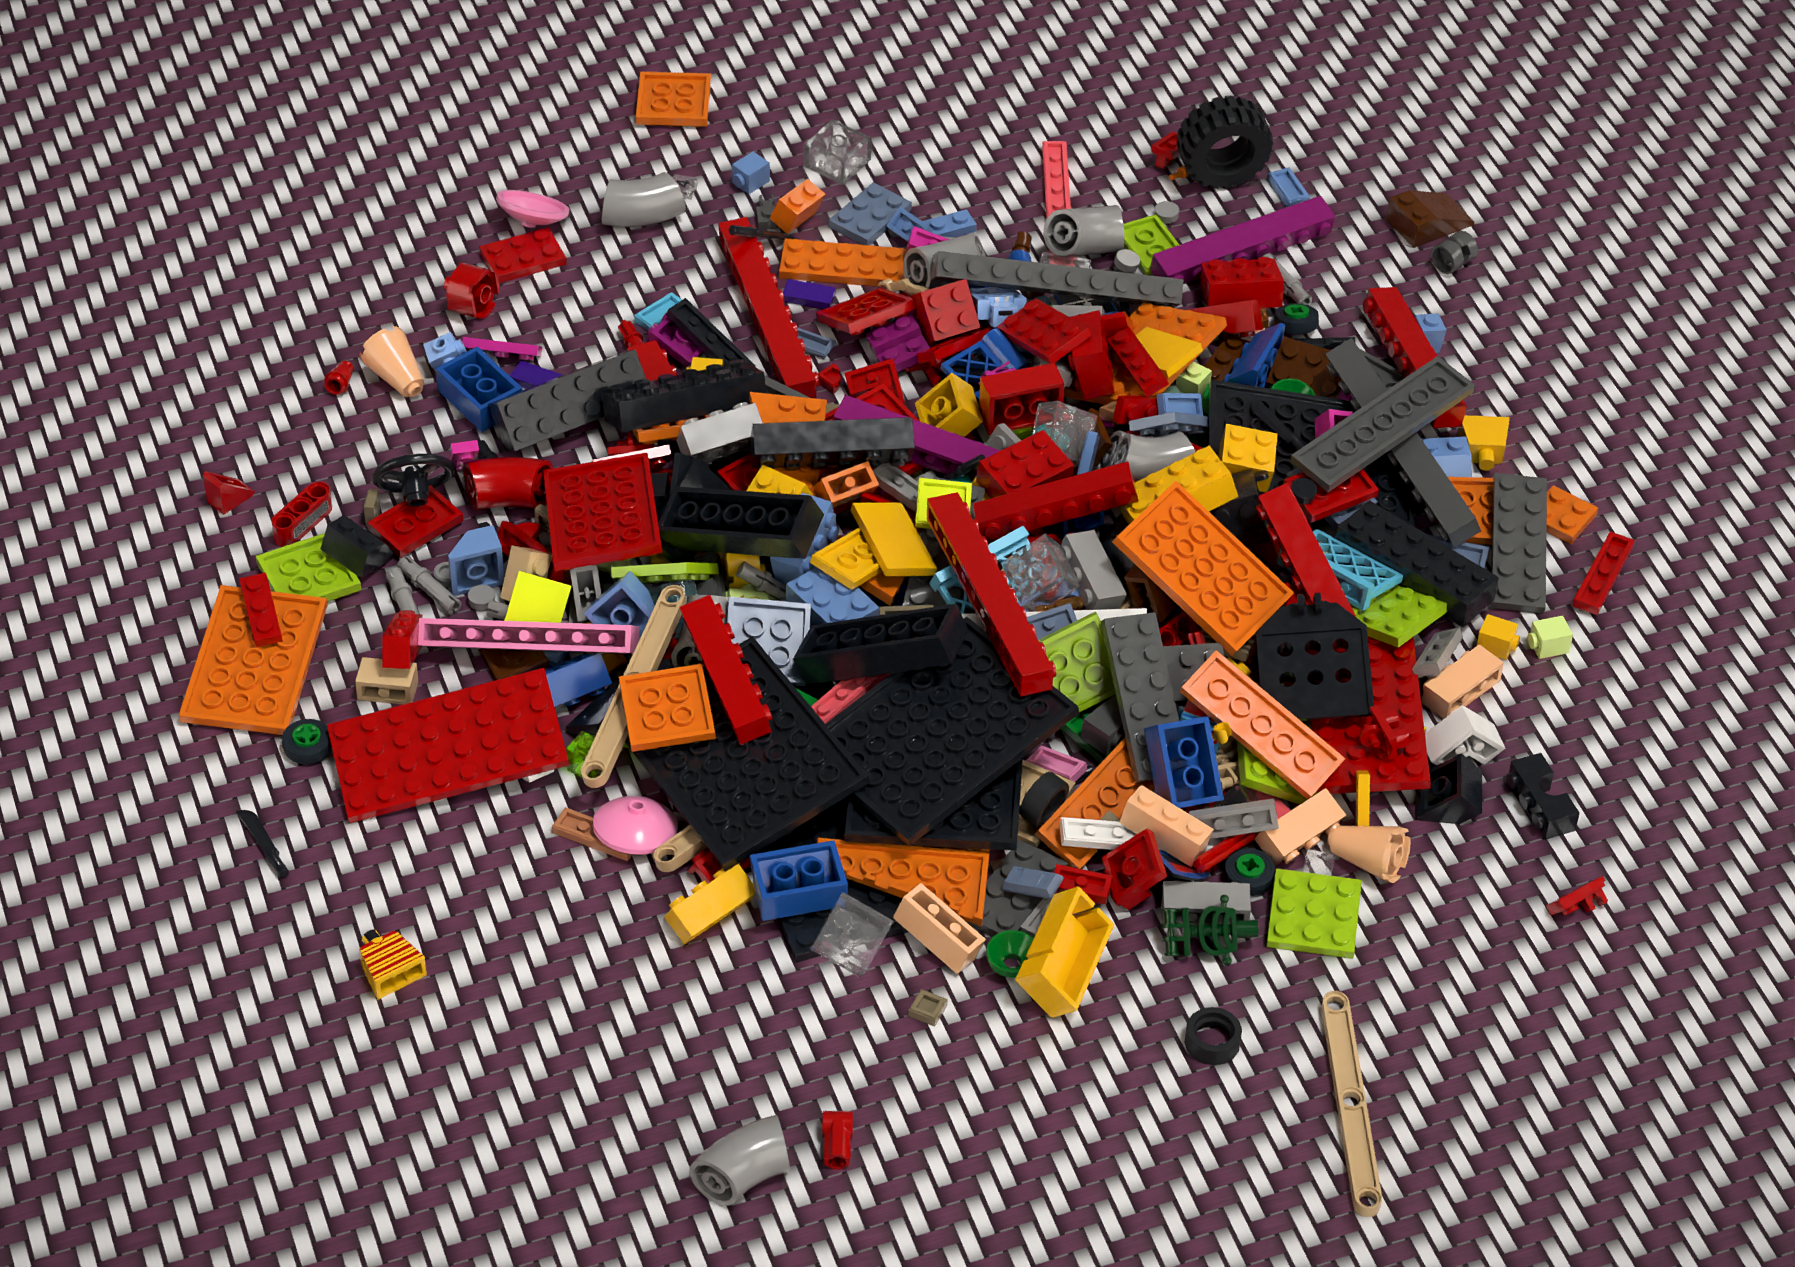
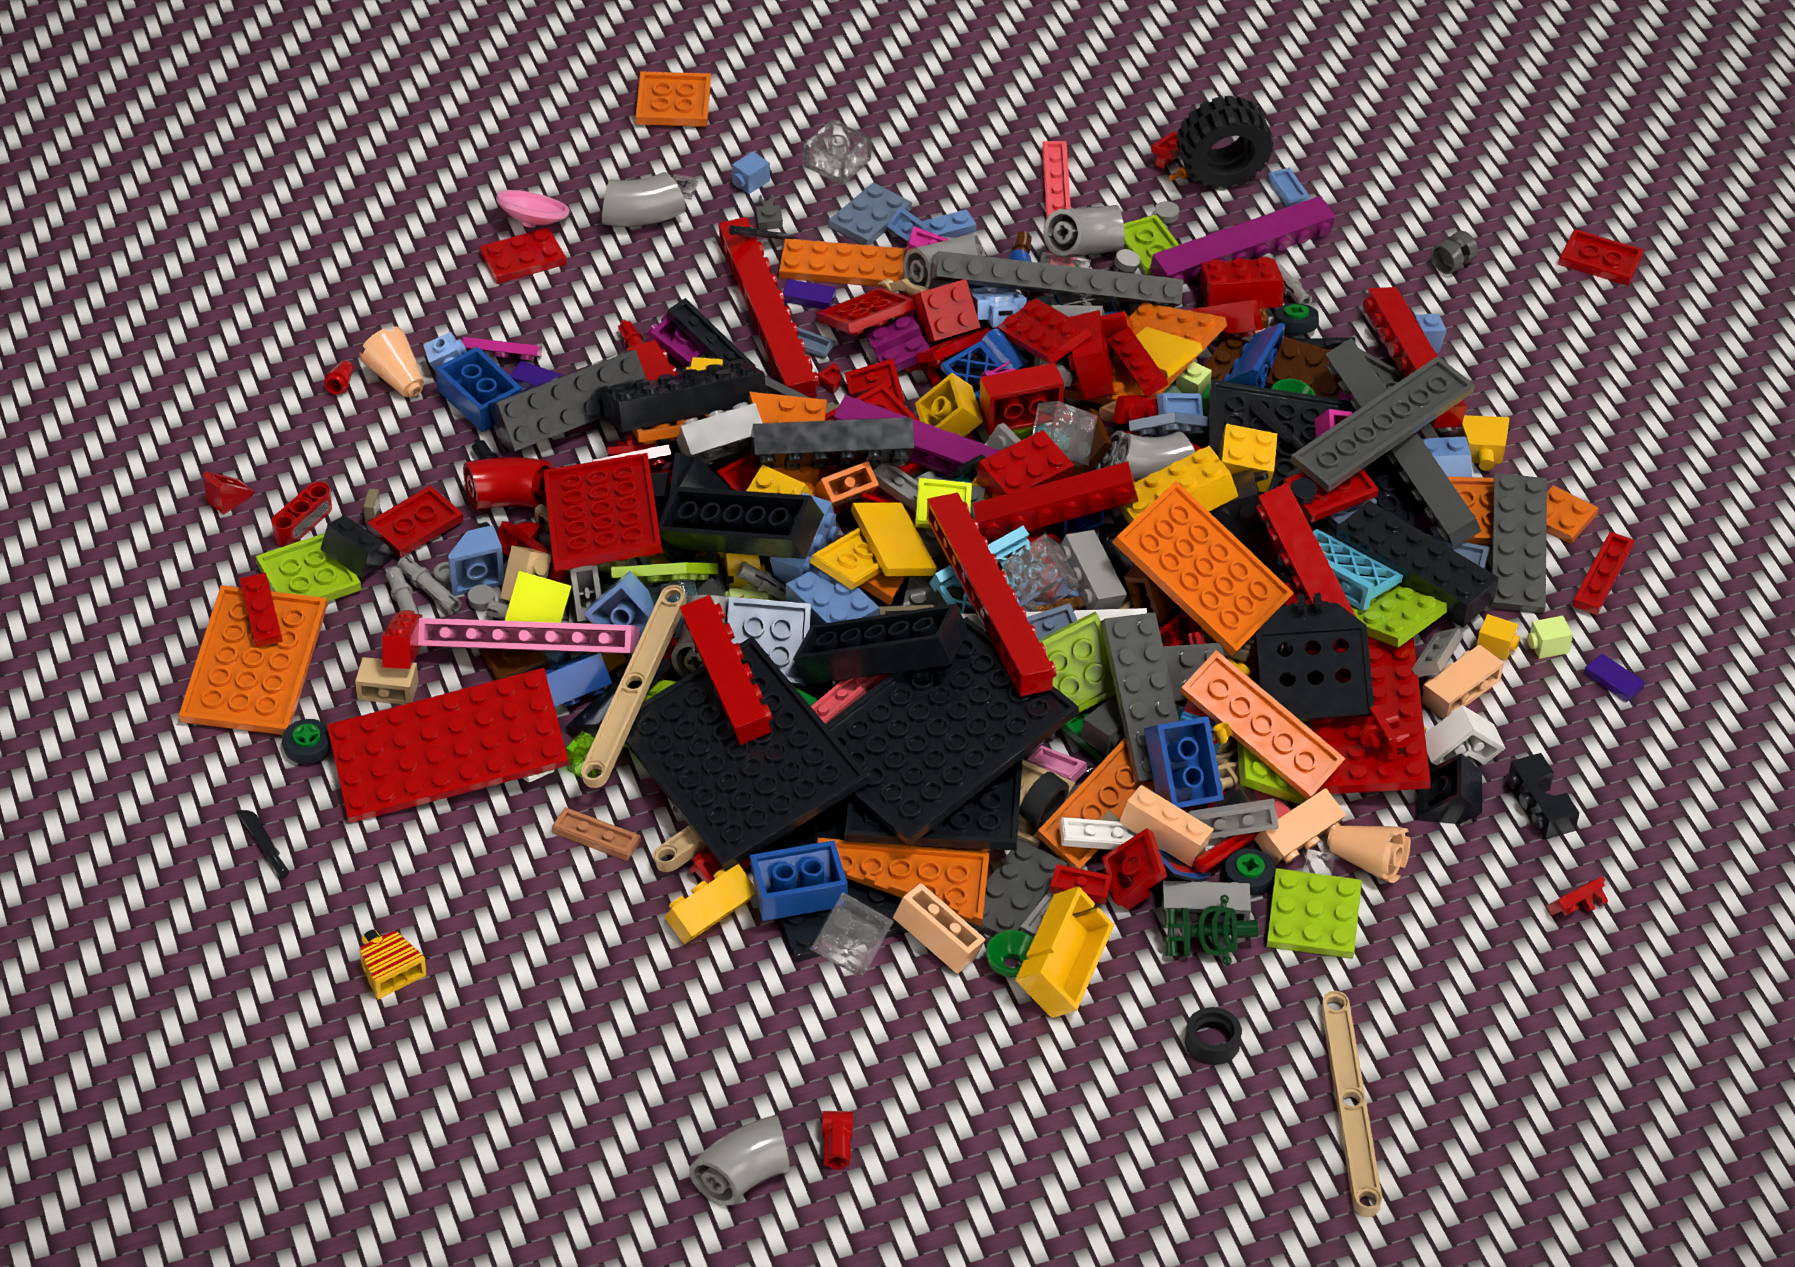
(413, 480): black piece -> none
(463, 452): dark pink plate -> none
(471, 290): red brick -> none
(634, 824): bright pink dish -> none
(656, 311): medium azure tile -> none
(667, 707): orange plate -> none
(797, 206): orange brick -> none
(927, 1007): dark tan tile -> none
(1032, 882): sand blue tile -> none
(1089, 452): medium blue tile -> none
(1362, 798): yellow tile -> none
(1425, 216): reddish brown slope -> none
(1601, 257): none -> red tile
(1614, 677): none -> dark purple tile

